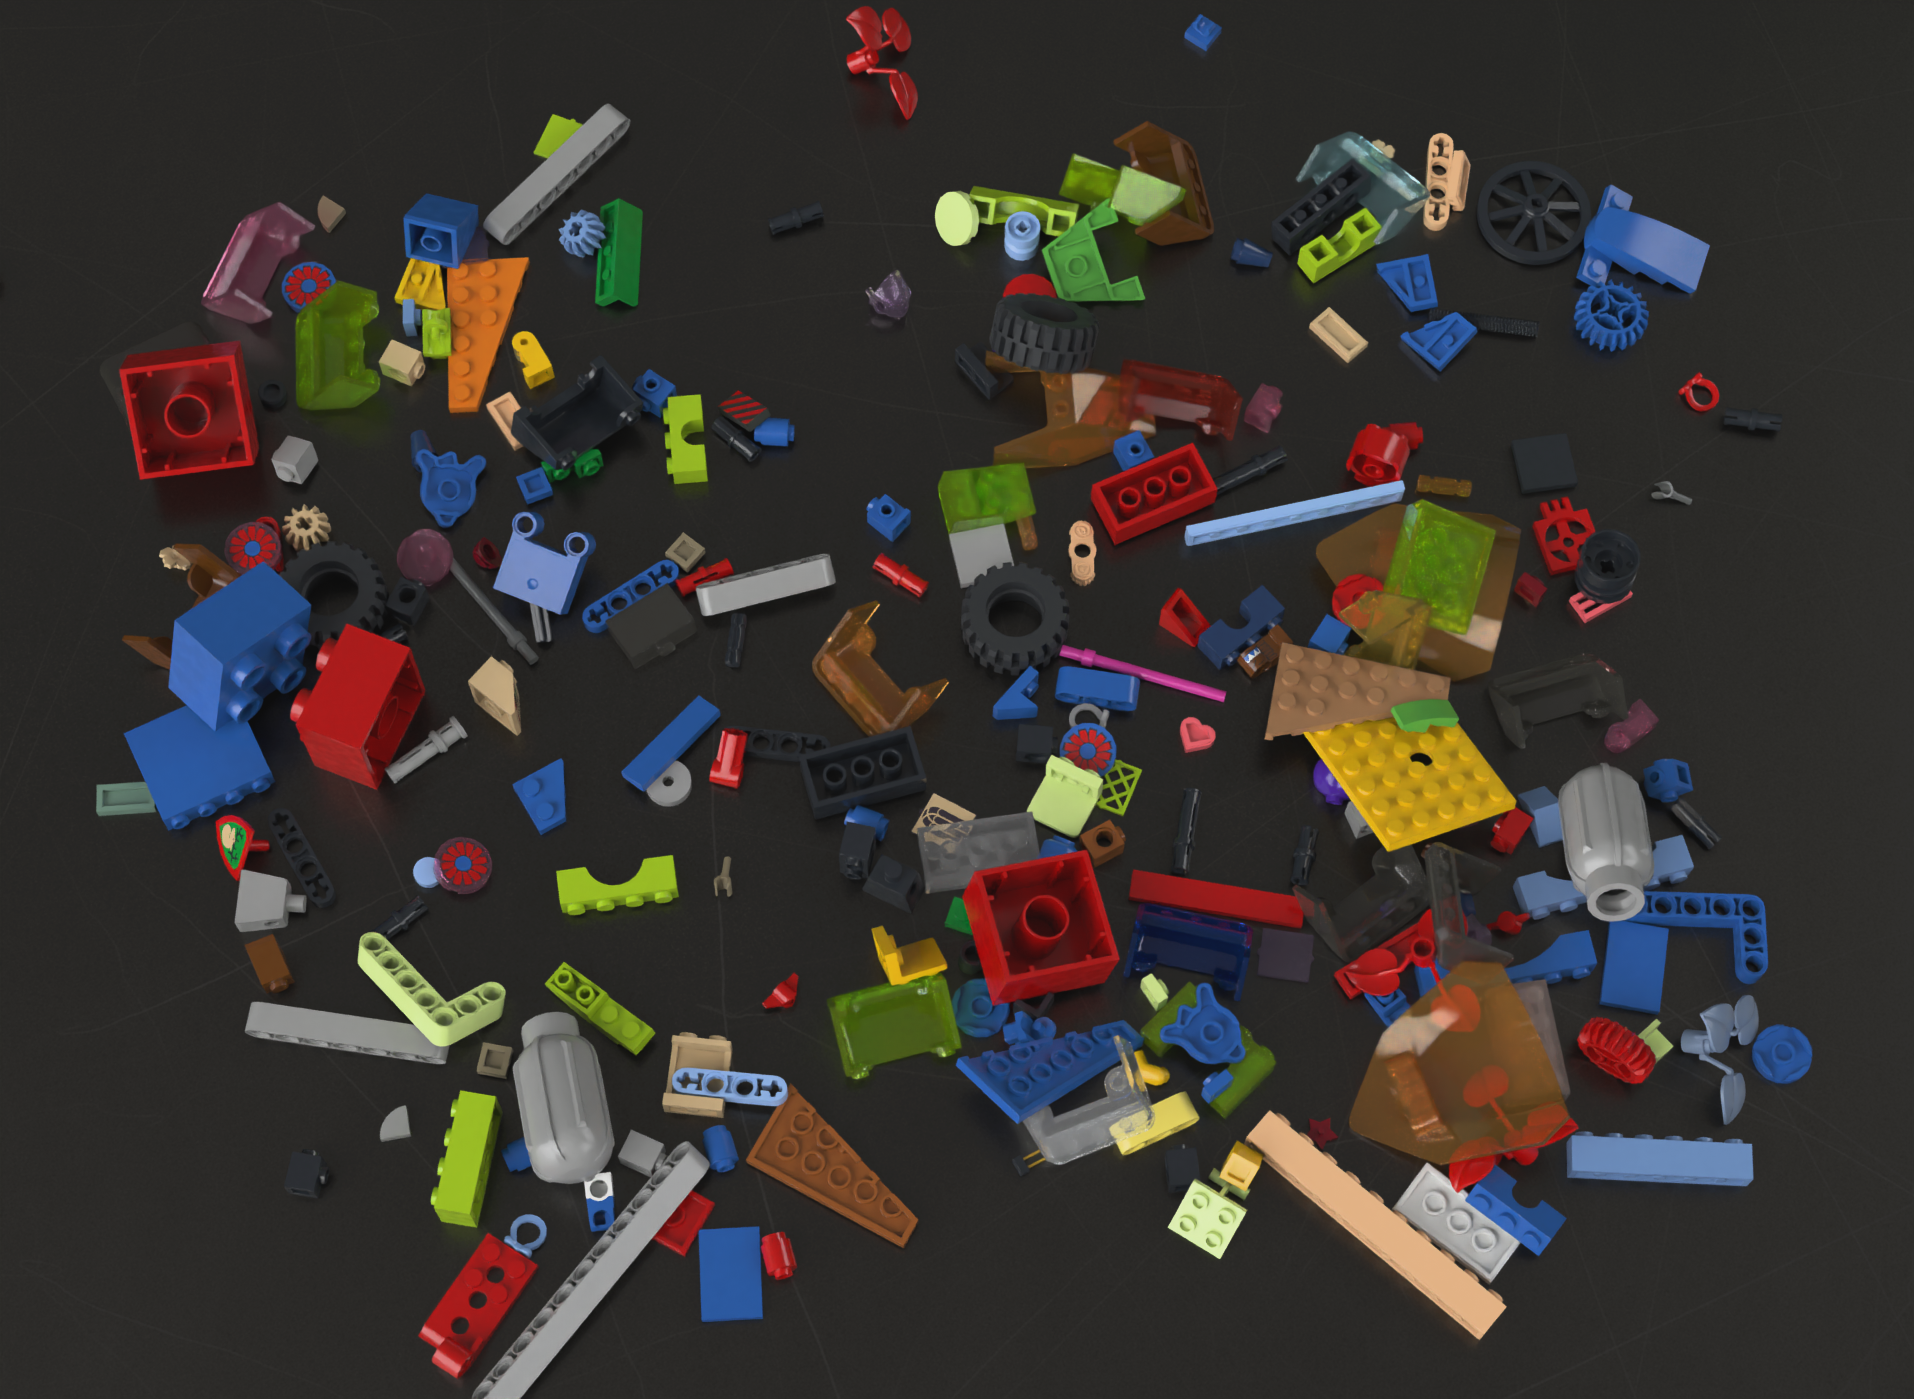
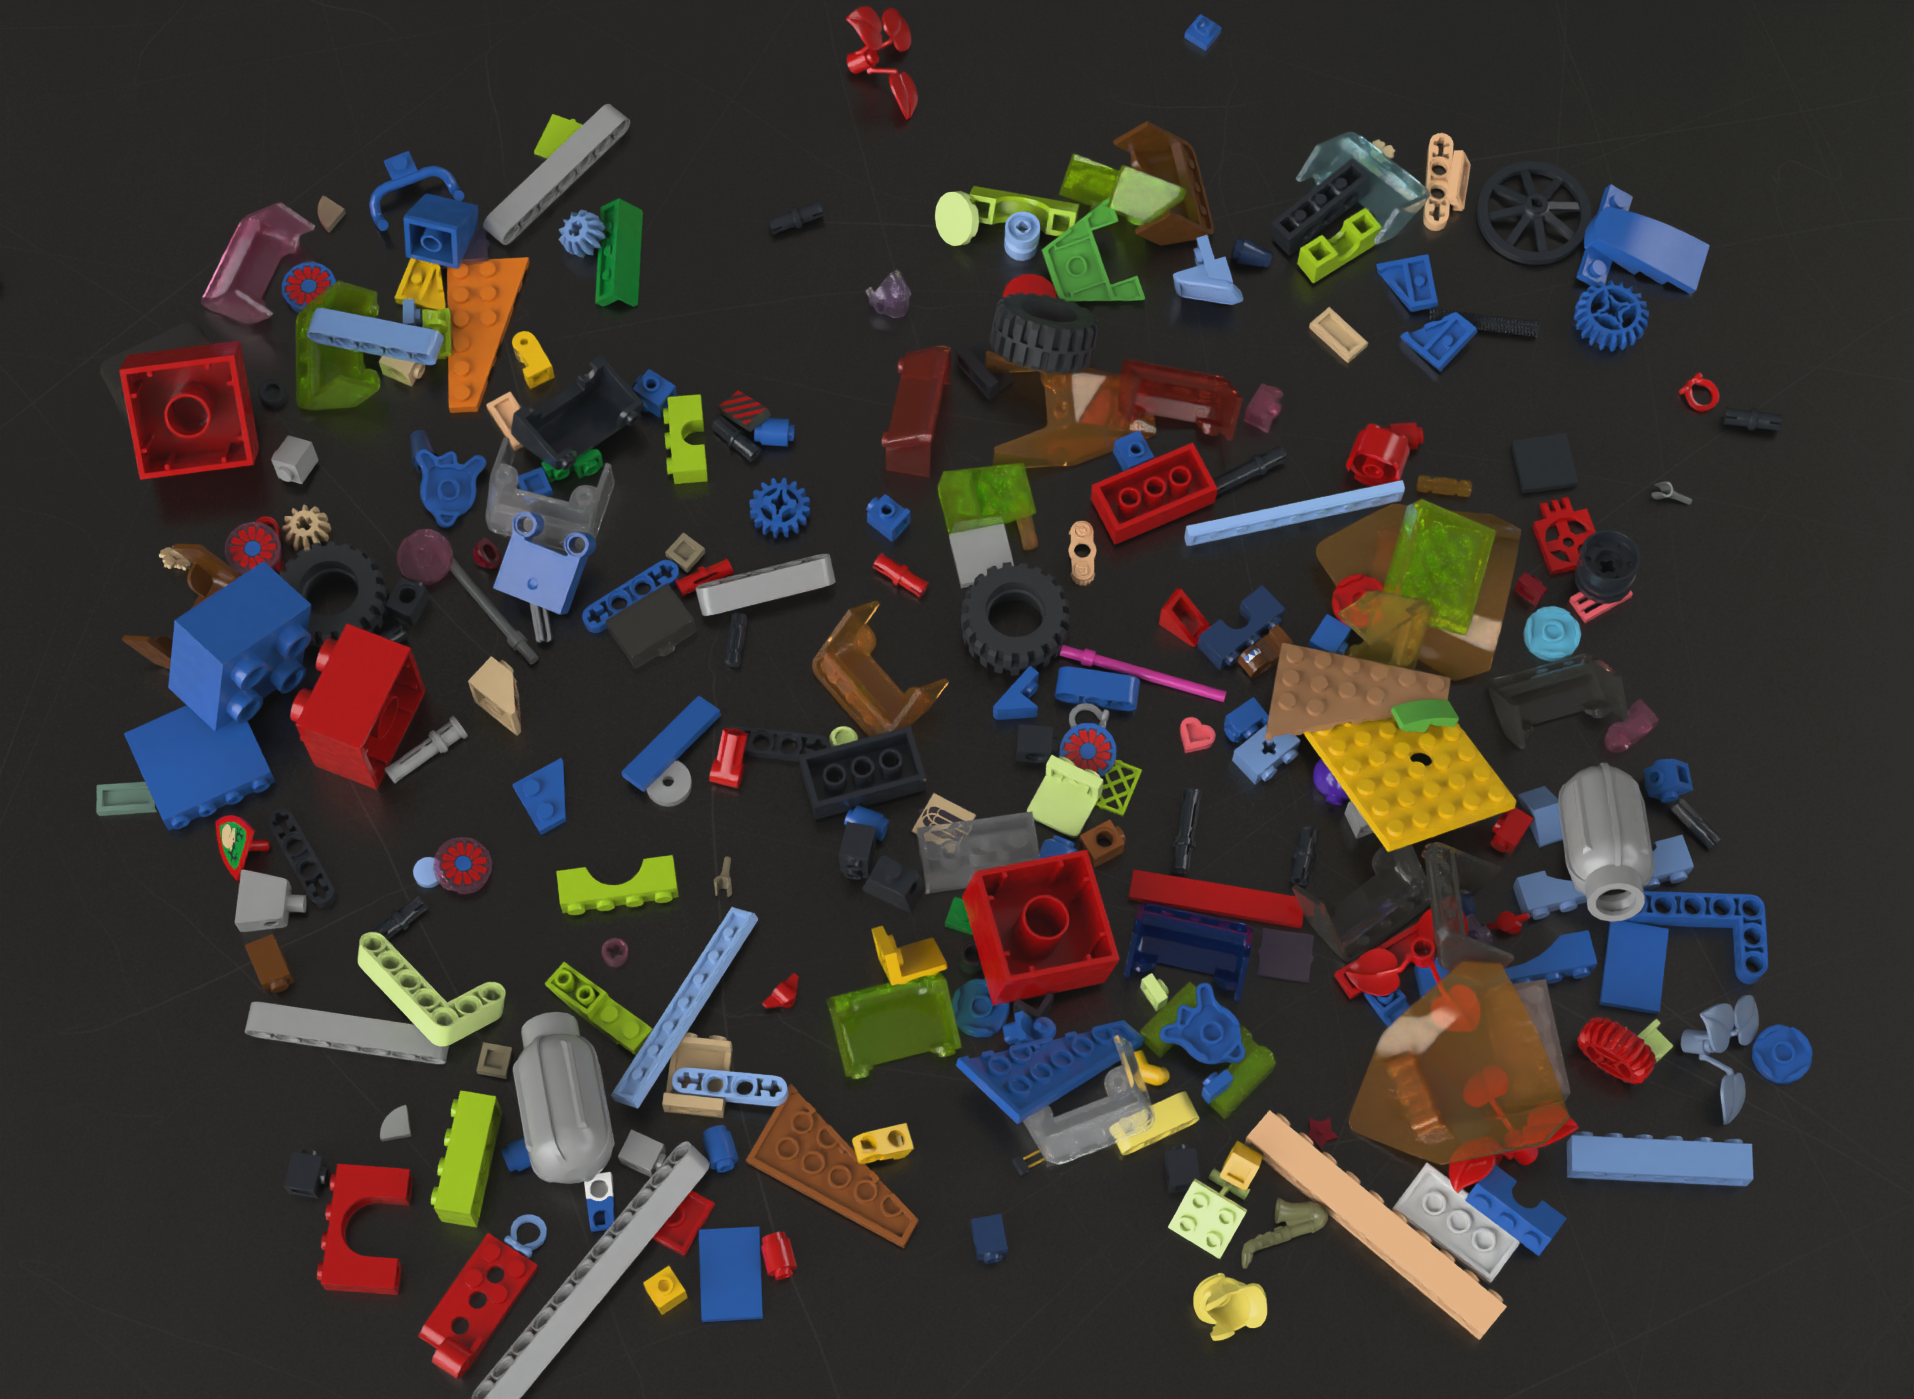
(353, 1189): none -> red arch
(375, 336): none -> medium blue beam
(403, 173): none -> blue piece
(561, 518): none -> clear windscreen
(619, 960): none -> clear pink bush
(665, 1290): none -> yellow brick
(684, 1007): none -> light blue tile
(789, 515): none -> blue gear
(842, 735): none -> yellowish green plate
(883, 1144): none -> yellow leg
(916, 410): none -> clear red windscreen
(989, 1238): none -> dark blue brick
(1209, 279): none -> medium blue piece
(1229, 1305): none -> light yellow helmet
(1245, 721): none -> blue brick
(1260, 766): none -> medium blue brick
(1299, 1219): none -> olive piece
(1552, 633): none -> medium azure tile

